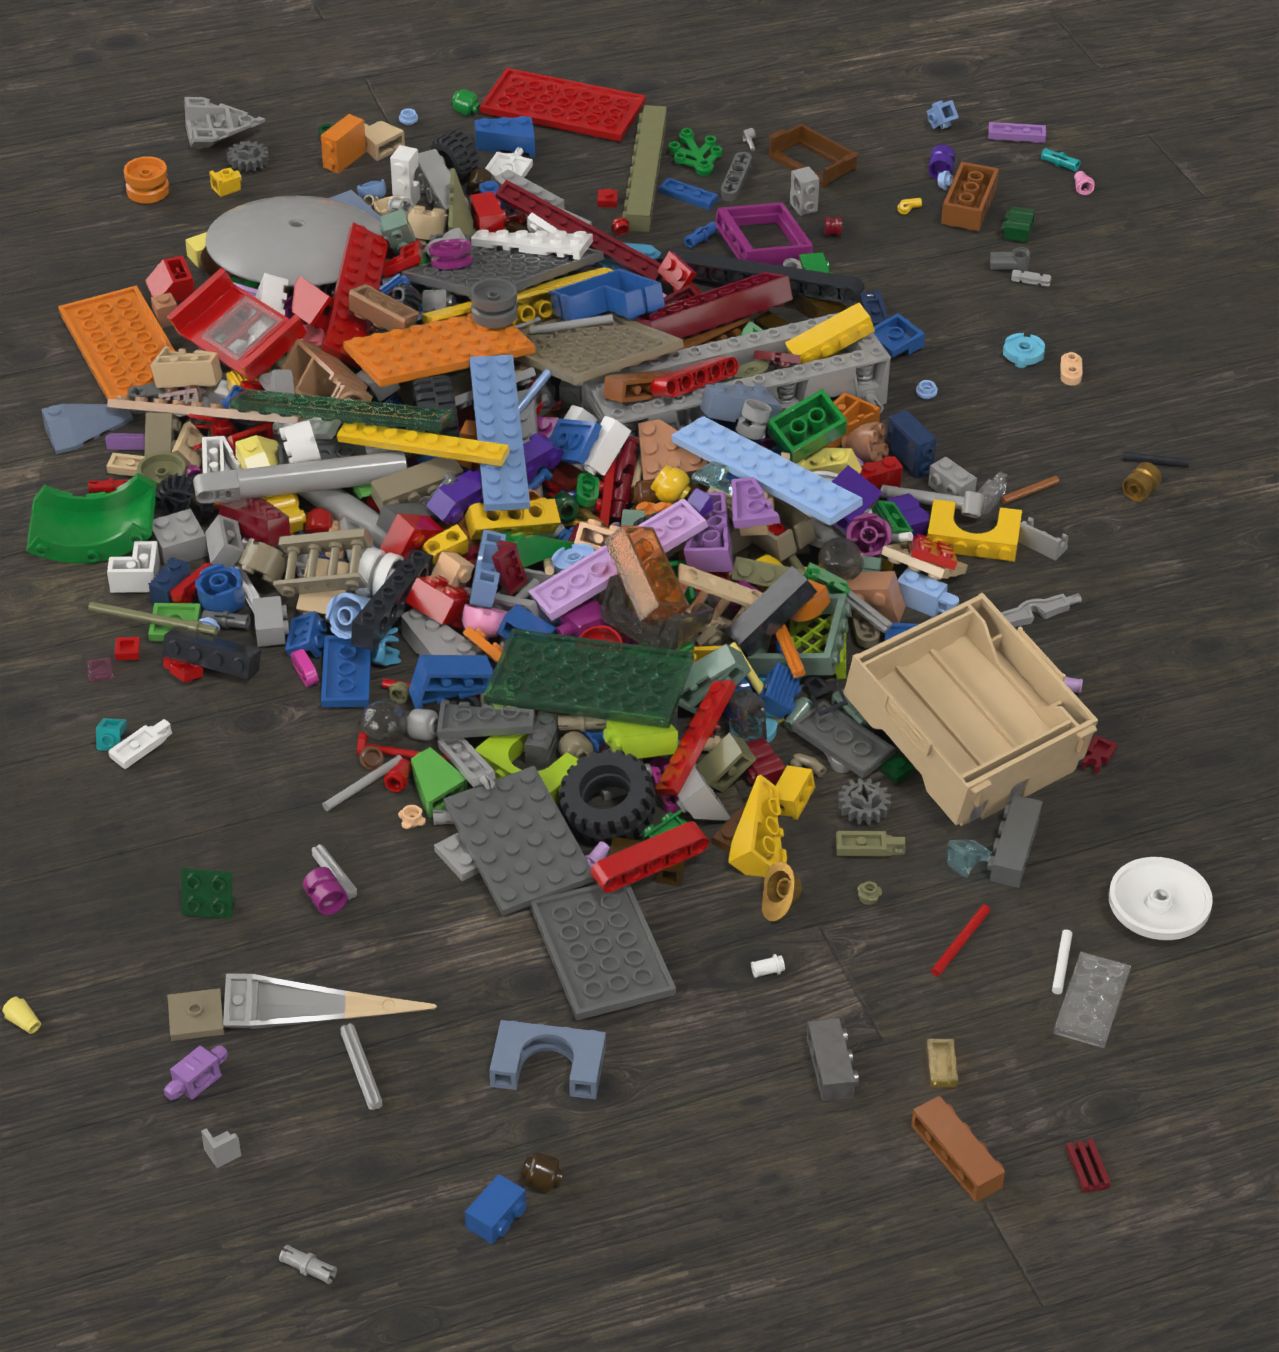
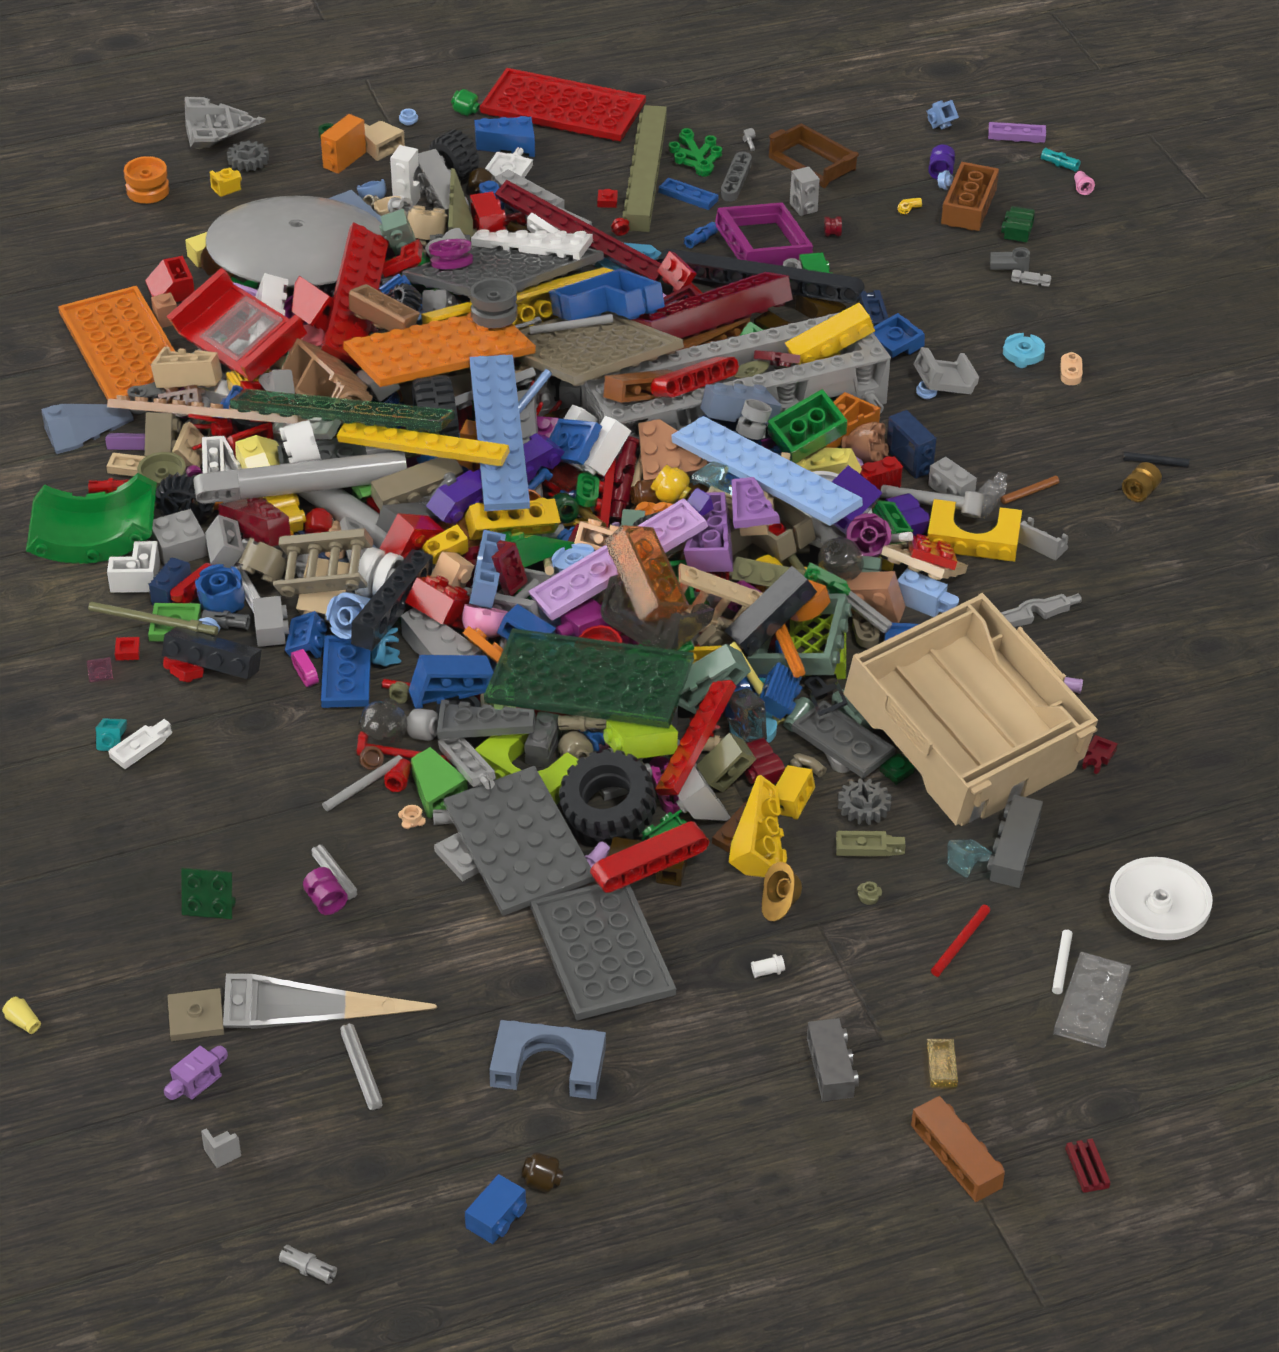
(946, 375): none -> light grey panel

